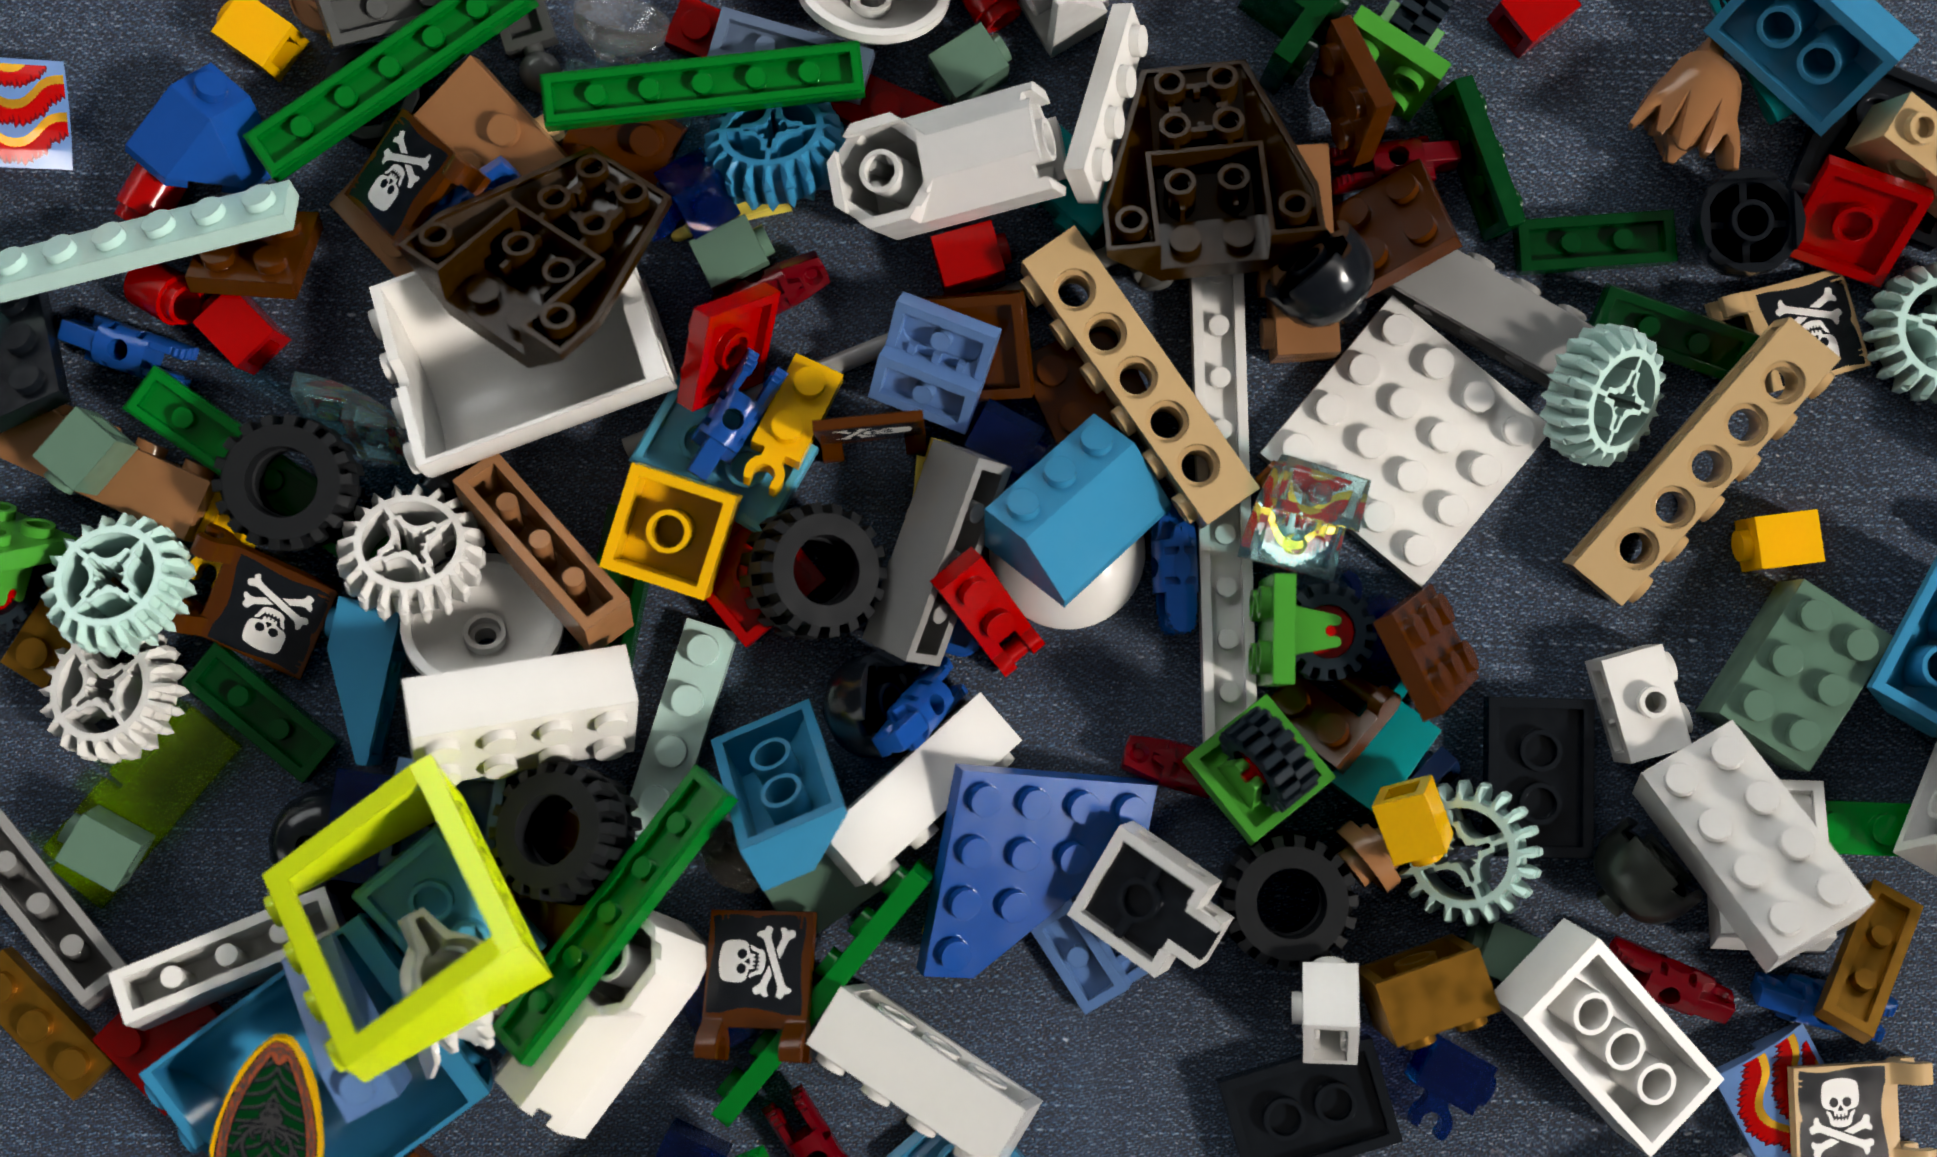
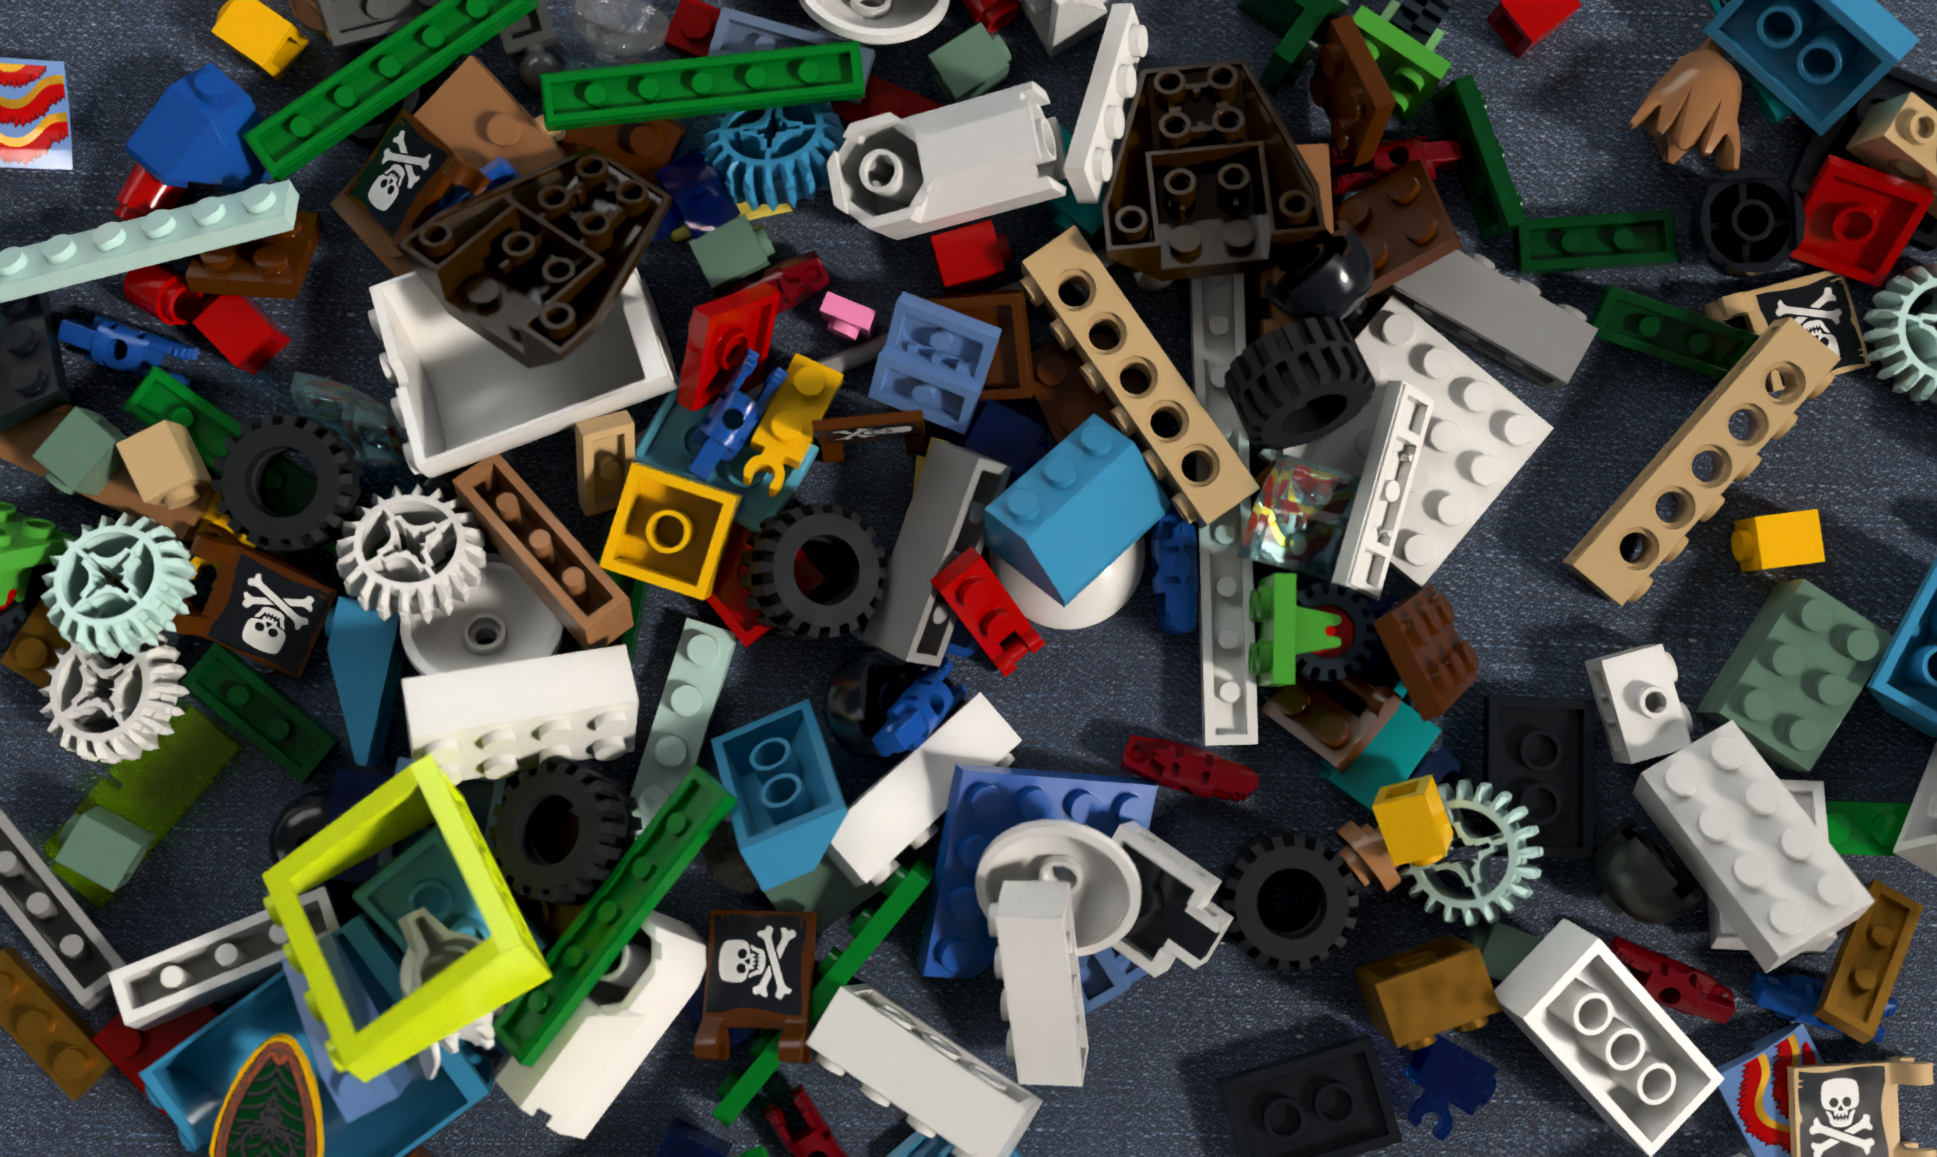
(165, 465): none -> tan brick
(603, 460): none -> tan plate
(848, 317): none -> bright pink plate
(1041, 982): none -> white brick
(1099, 872): none -> white dish
(1258, 769): plate -> none
(1299, 383): none -> black tyre
(1329, 1011): white brick -> none
(1383, 490): none -> white plate
(1602, 394): light aqua gear -> none

